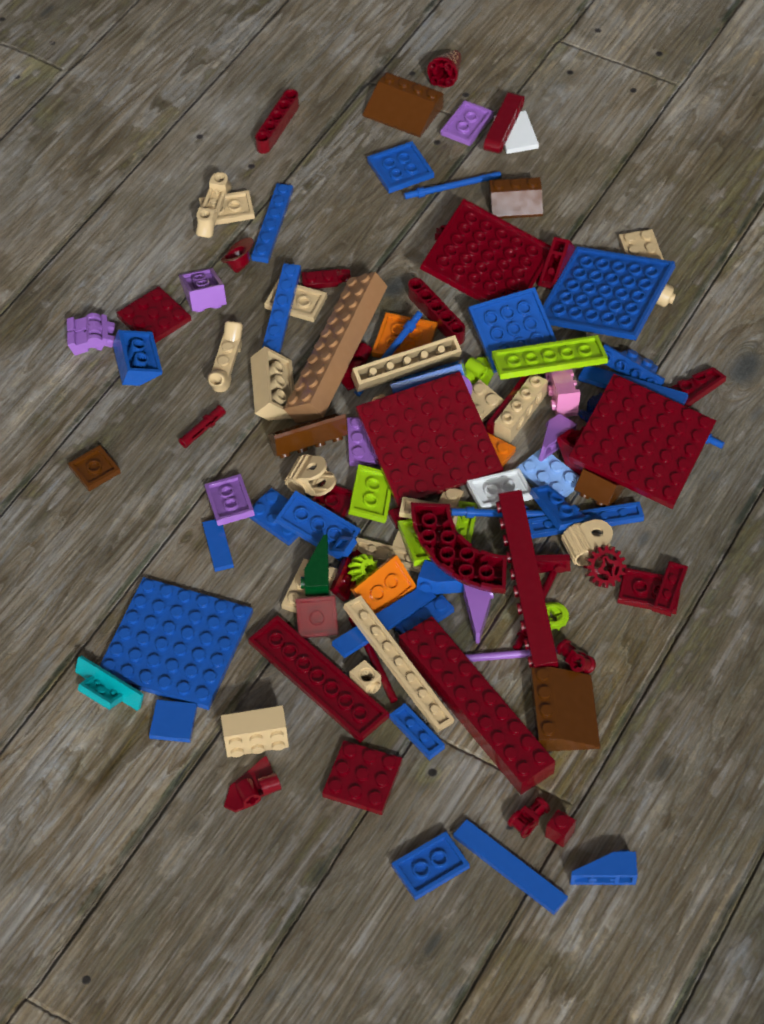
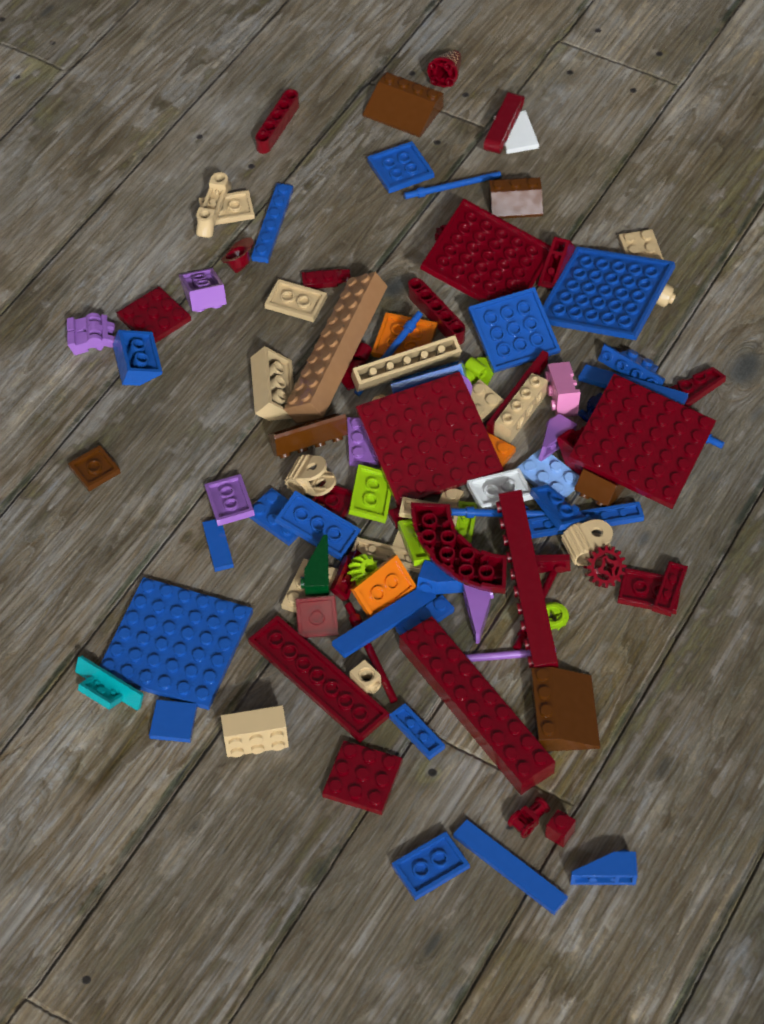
(208, 421): dark red pin -> none
(229, 347): tan plate -> none
(252, 786): dark red panel -> none
(282, 307): blue plate -> none
(343, 546): blue plate -> none
(399, 664): tan plate -> none
(467, 123): medium lavender plate -> none
(549, 357): lime plate -> none
(576, 658): dark red connector -> none

